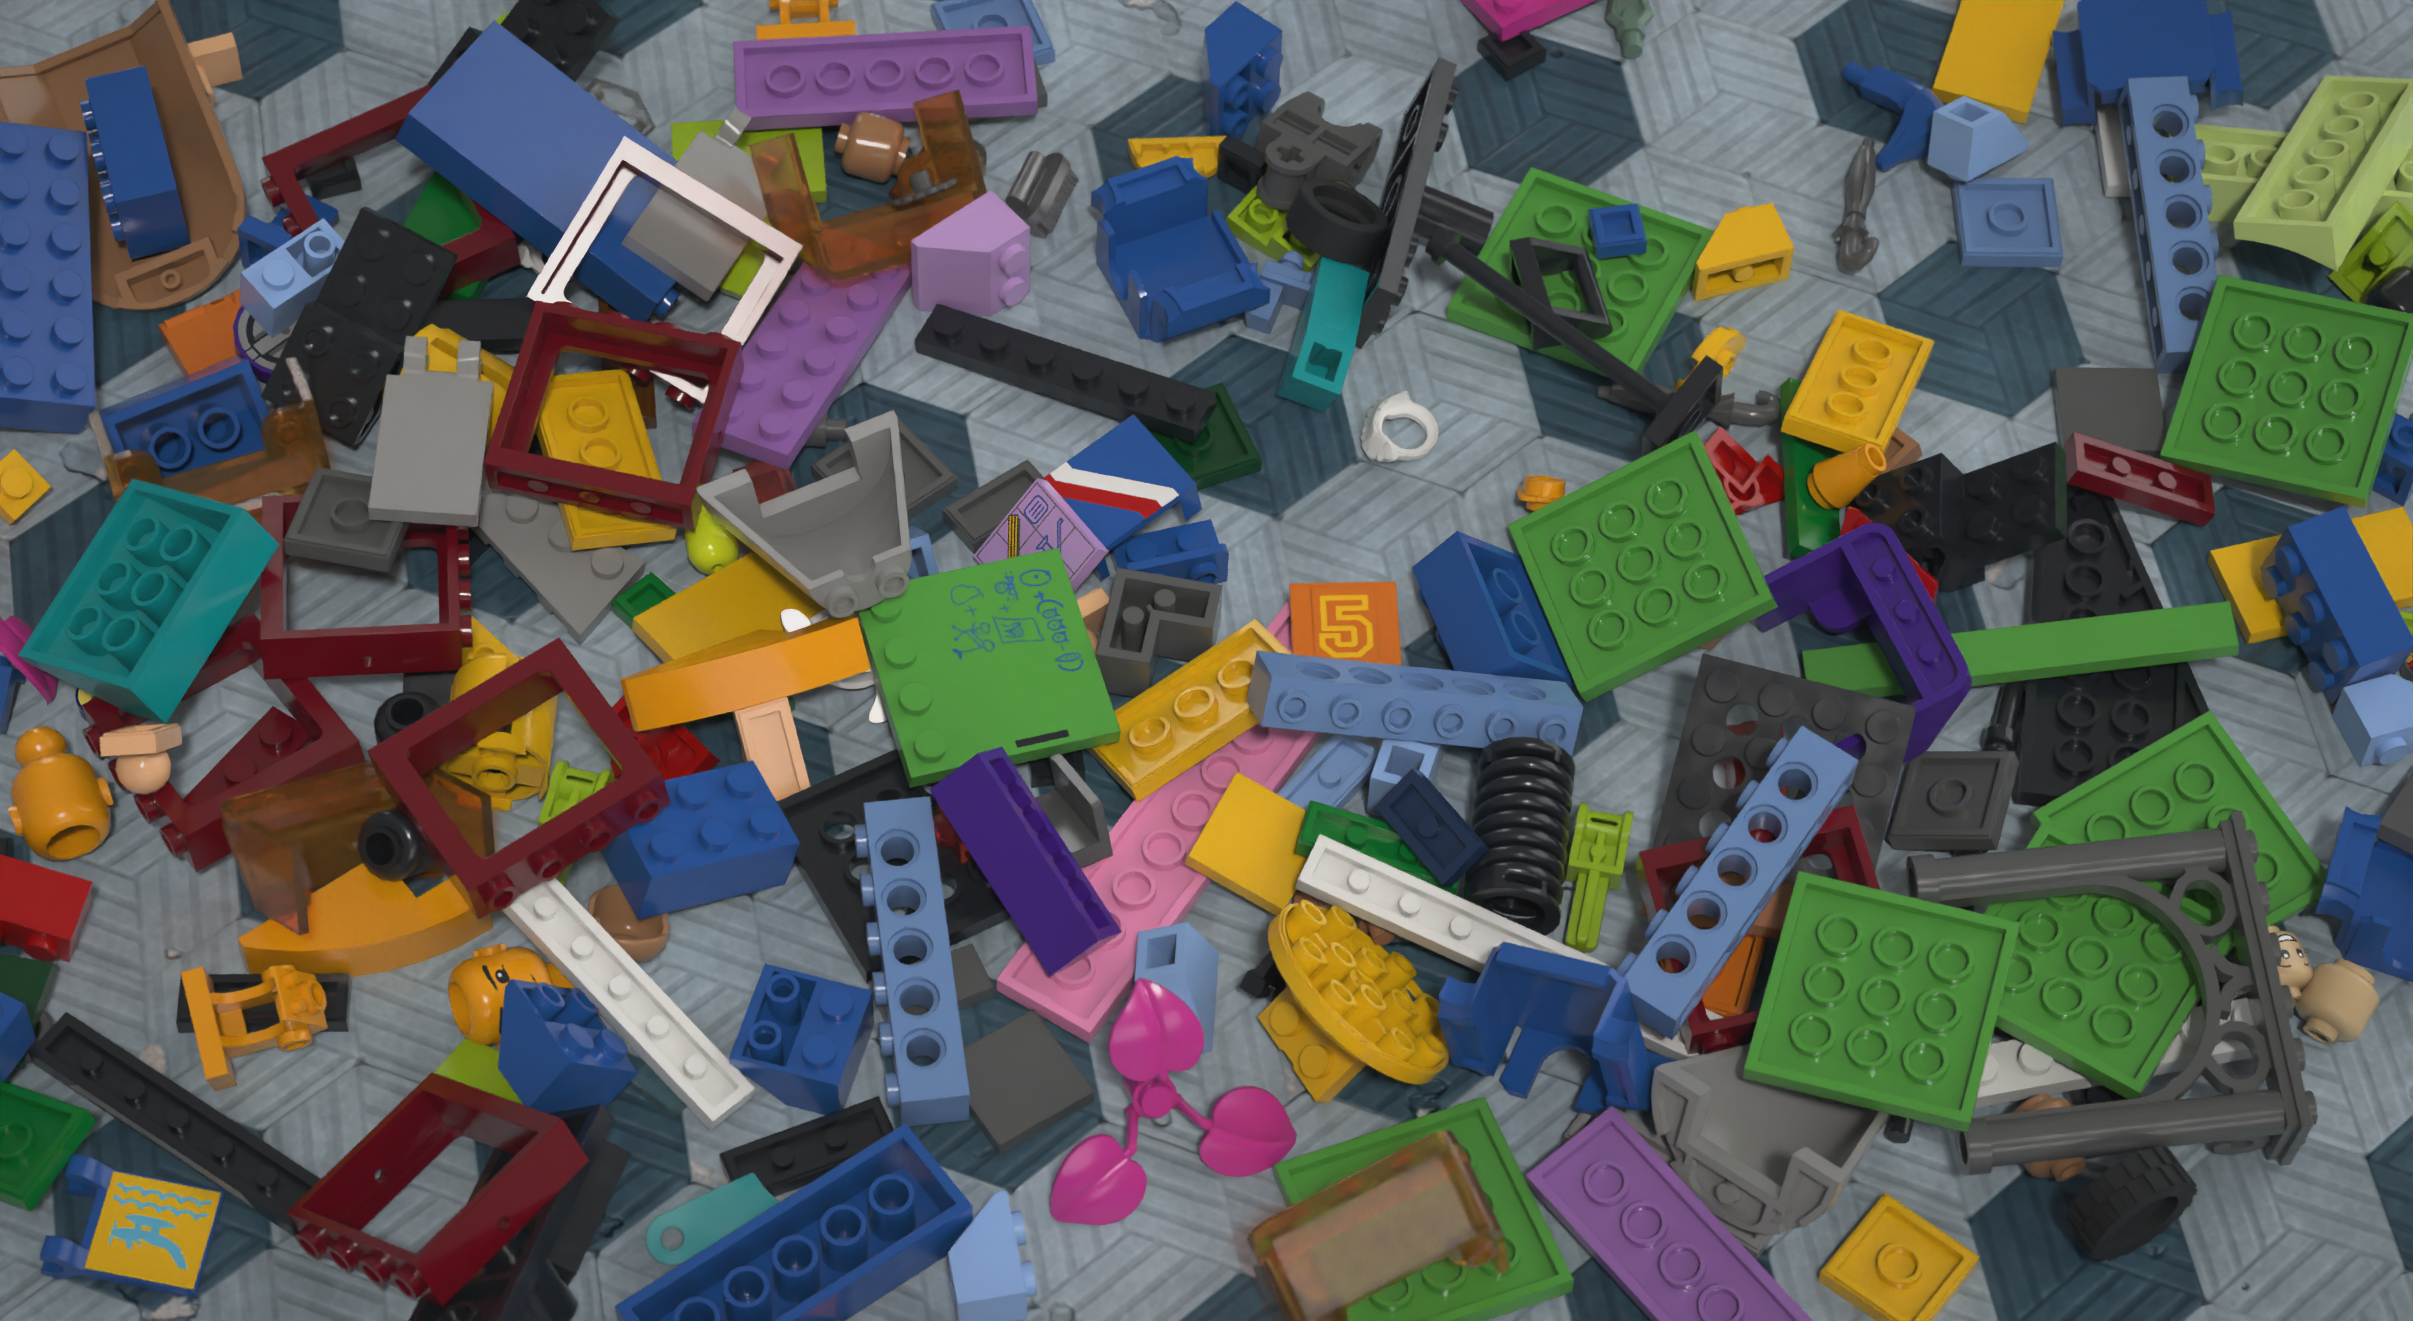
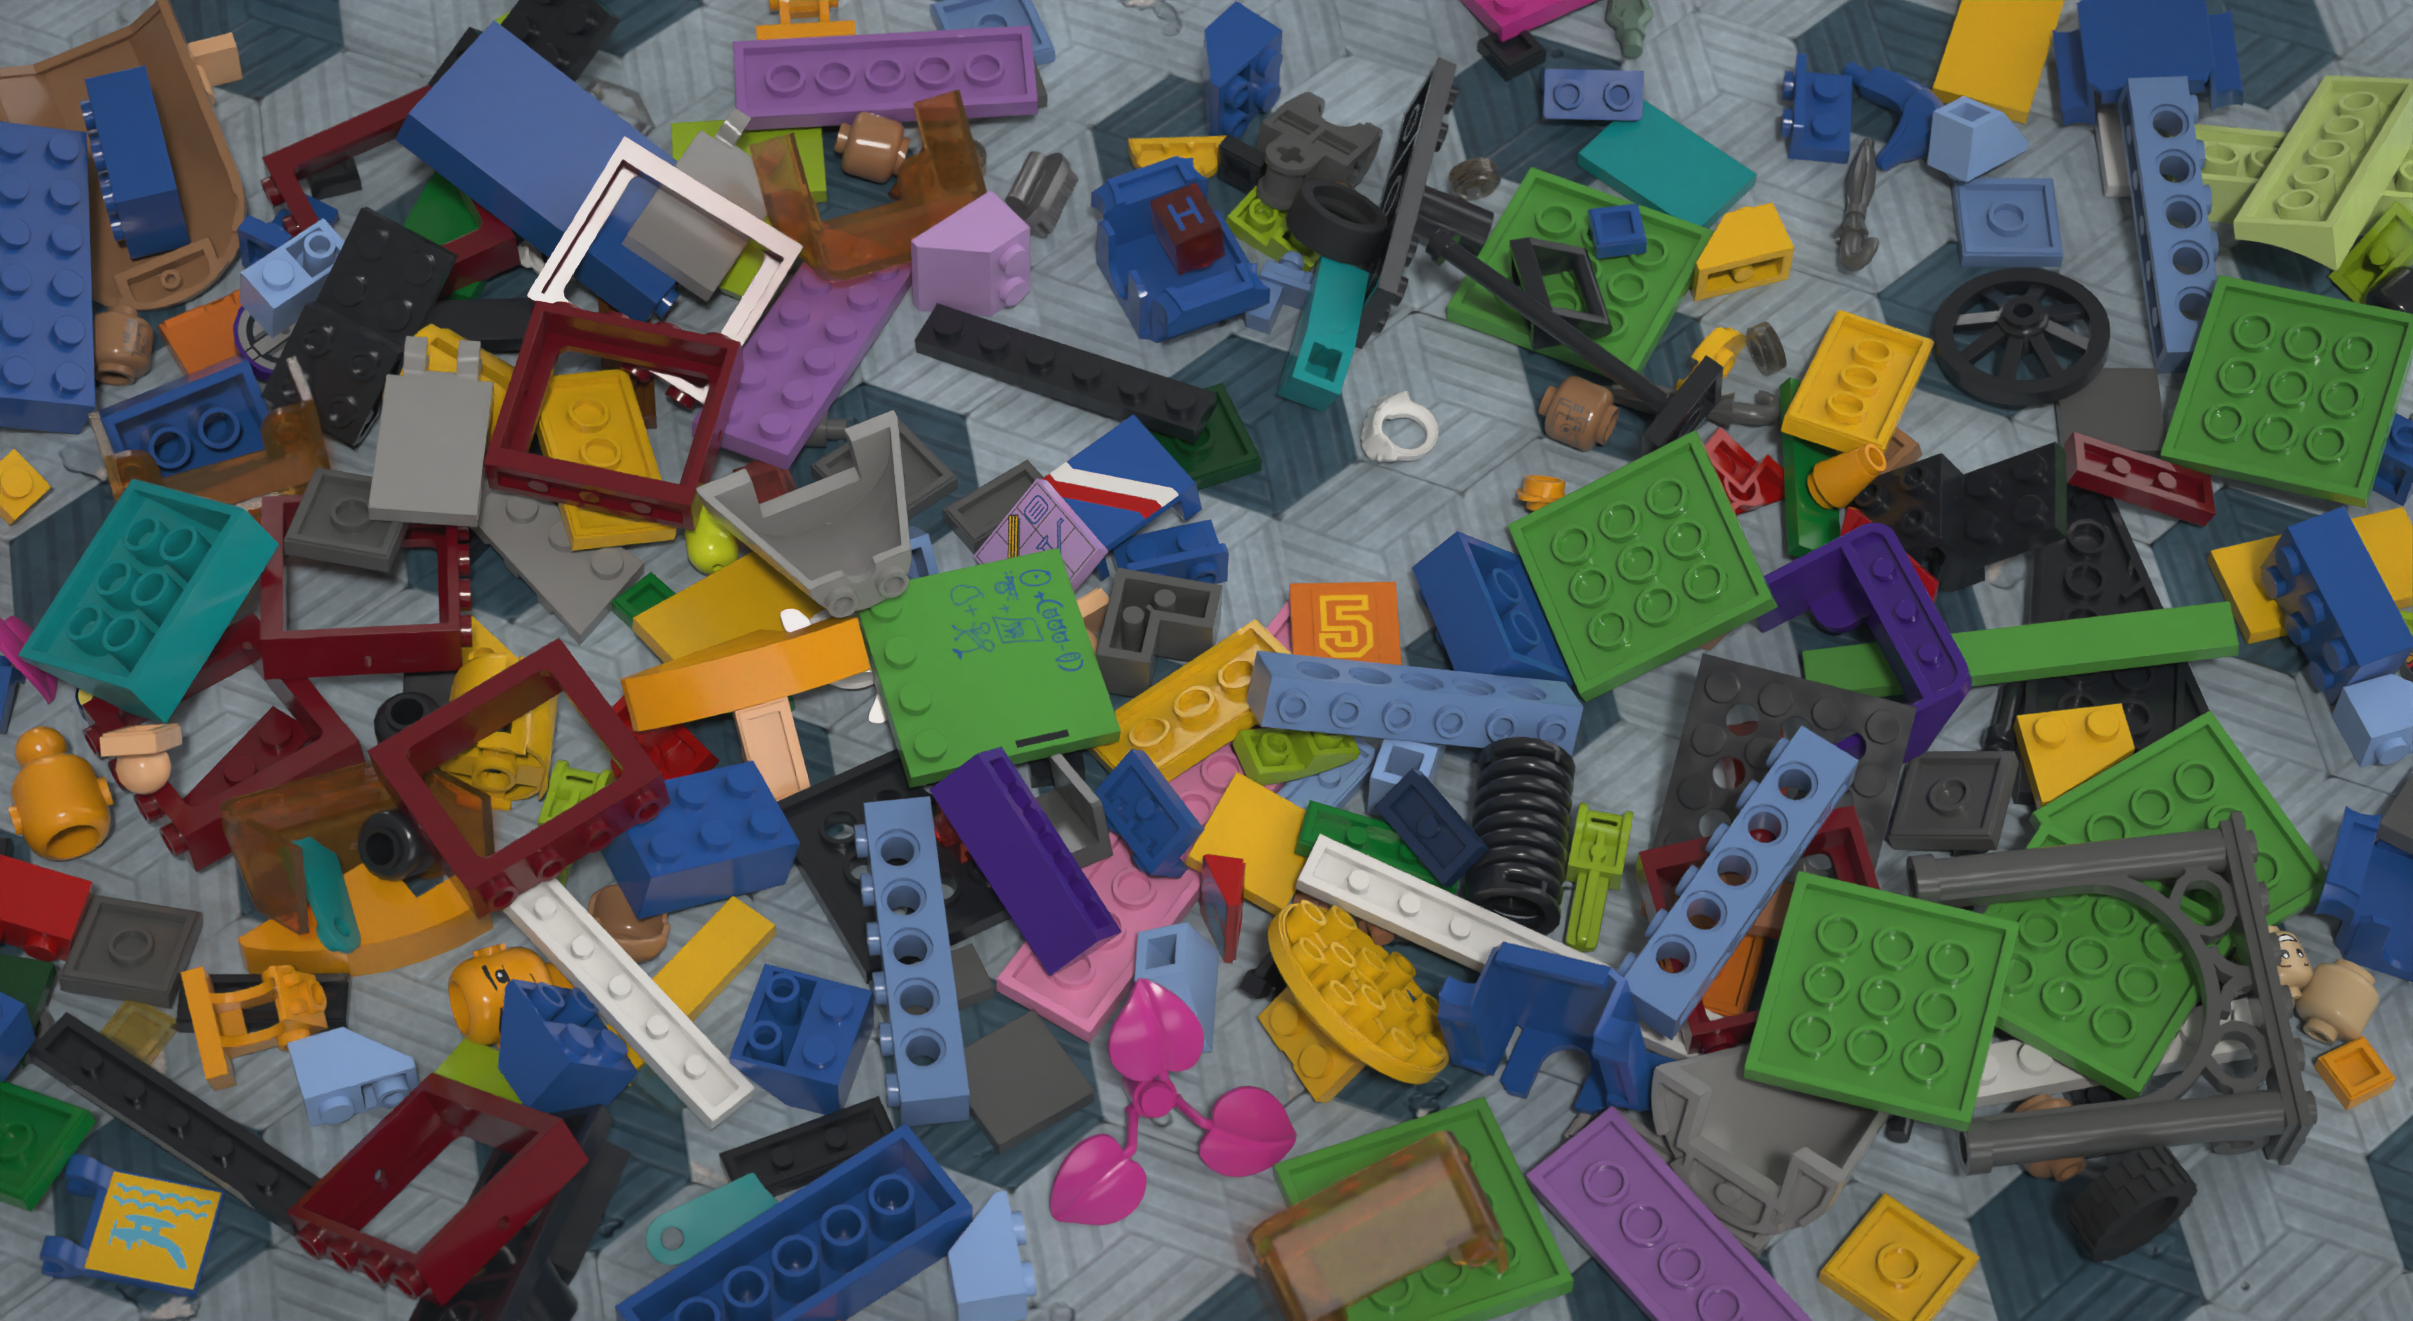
(121, 346): none -> medium nougat head
(131, 951): none -> dark grey tile
(140, 1030): none -> clear yellow tile
(329, 897): none -> teal piece
(349, 1075): none -> light blue slope
(711, 960): none -> yellow tile
(923, 188): dark grey piece -> none
(1148, 815): none -> blue bracket
(1187, 228): none -> clear red brick
(1223, 901): none -> red slope
(1289, 754): none -> lime slope
(1474, 178): none -> clear smoke tile
(1579, 413): none -> medium nougat head
(1592, 94): none -> blue bracket
(1667, 168): none -> teal tile
(1766, 348): none -> clear smoke tile
(1818, 114): none -> blue bracket
(2022, 328): none -> black wheel
(2071, 747): none -> yellow wing
(2354, 1072): none -> light orange tile

